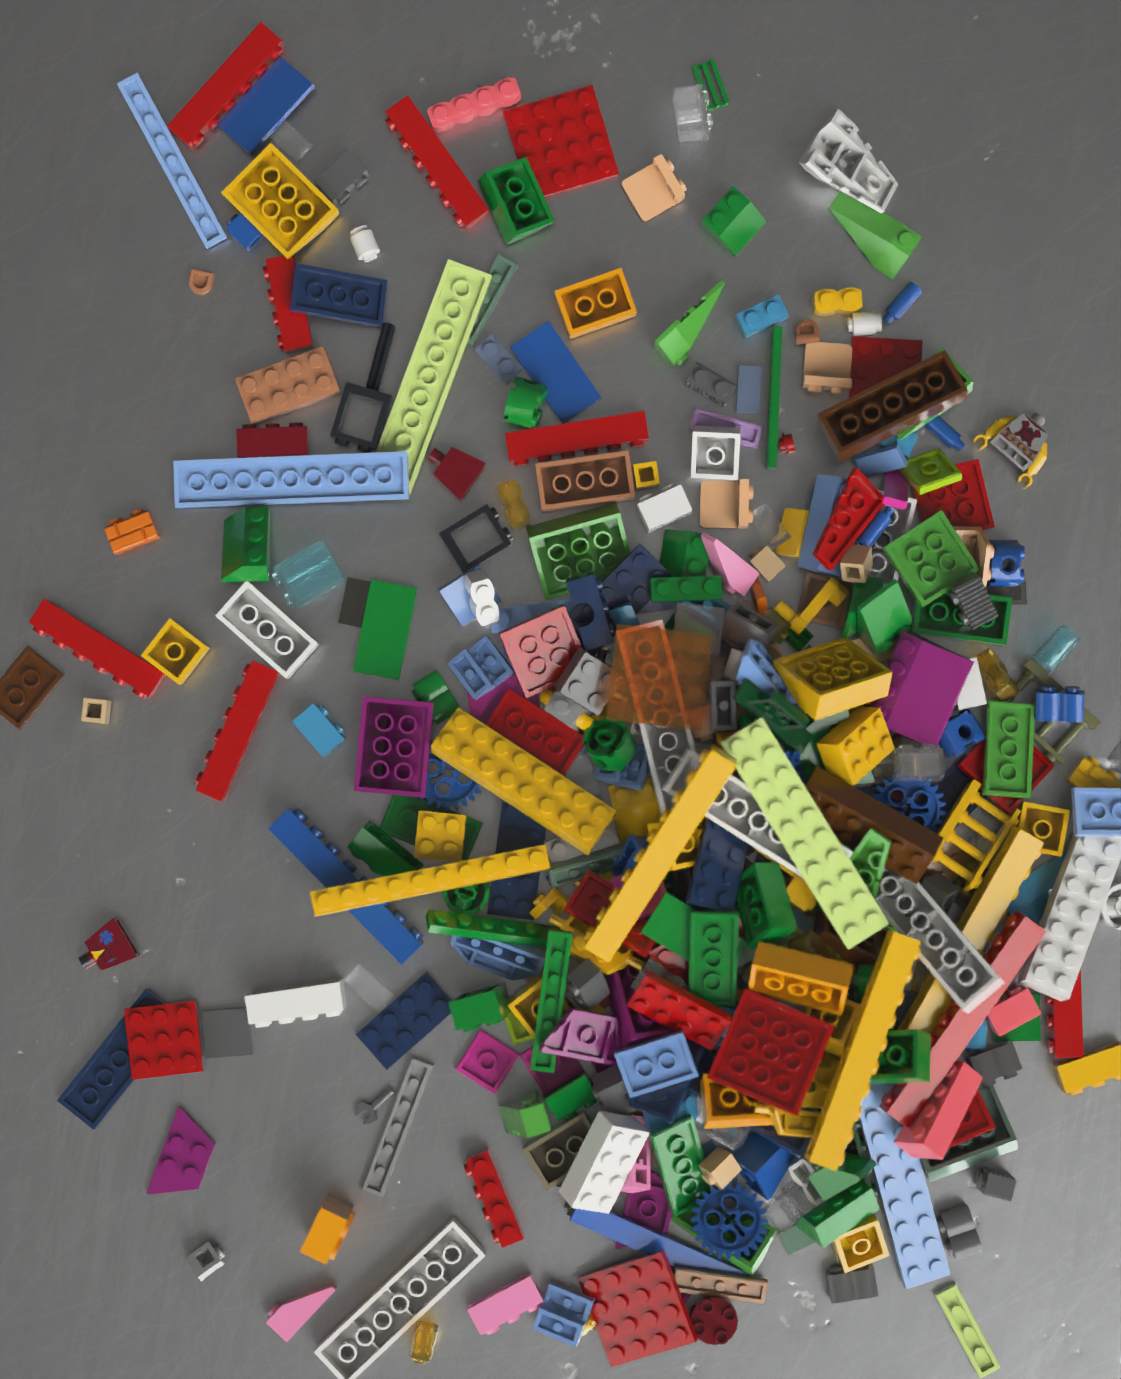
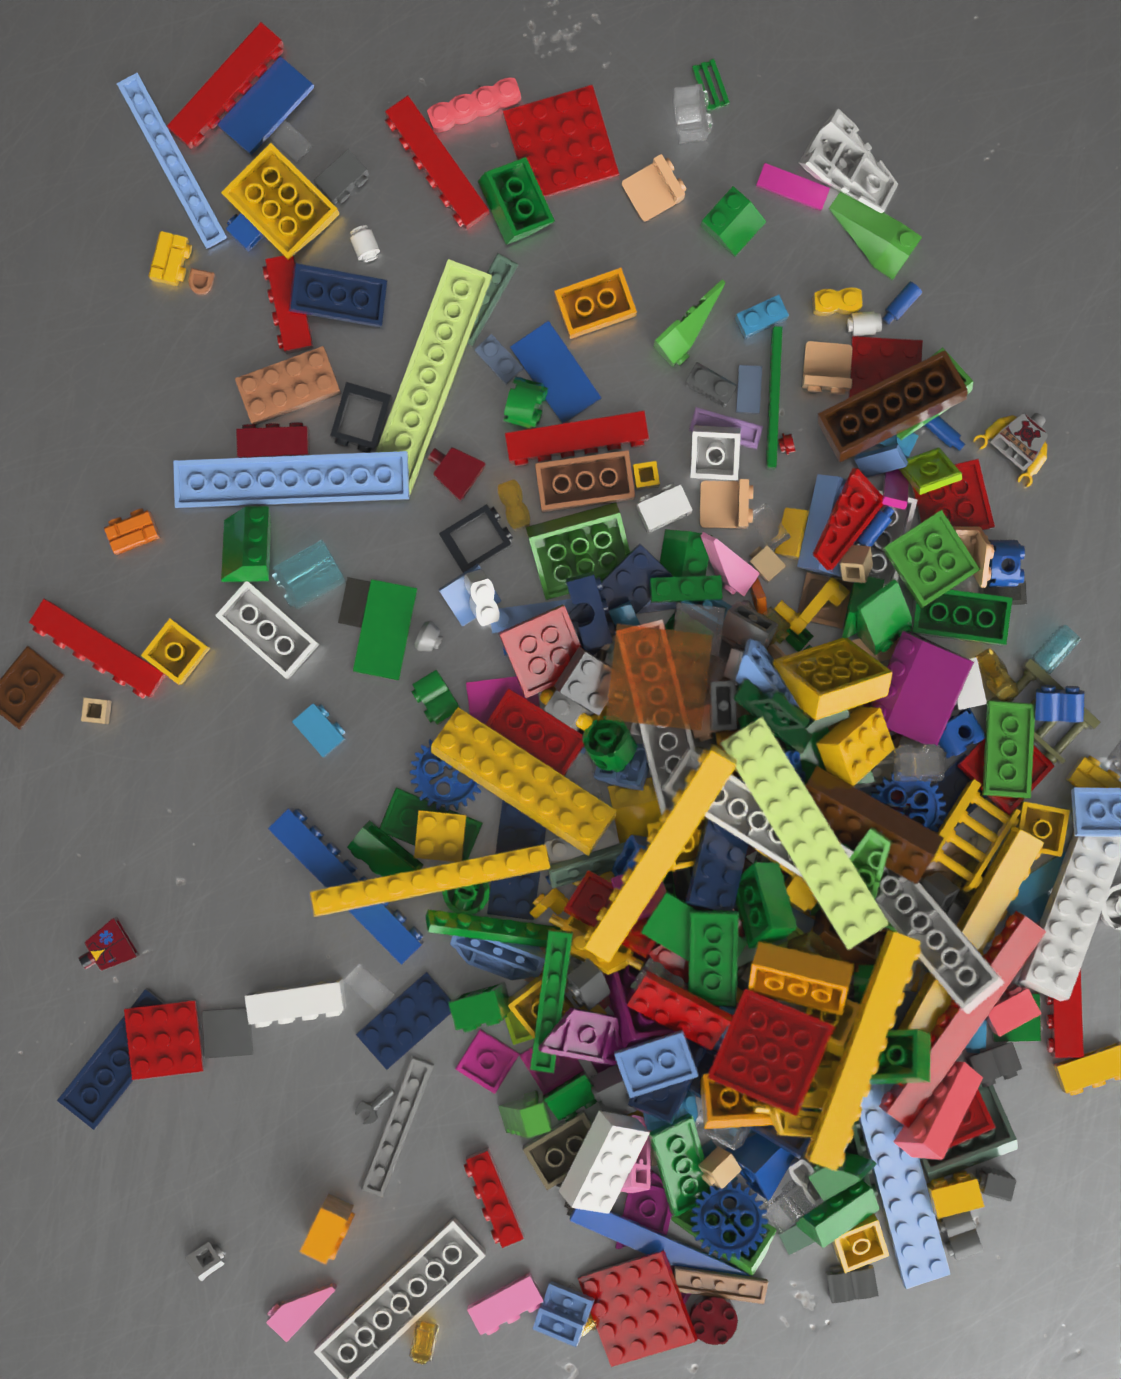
(170, 258): none -> yellow brick
(182, 1157): magenta wing -> none
(237, 731): red brick -> none
(380, 356): black axle -> none
(393, 747): magenta slope -> none
(428, 637): none -> light grey cone
(481, 667): medium blue slope -> none
(793, 187): none -> dark pink tile
(807, 332): nougat tile -> none
(955, 1194): none -> yellow brick
(967, 1330): yellowish green tile -> none
(972, 600): dark grey brick -> none

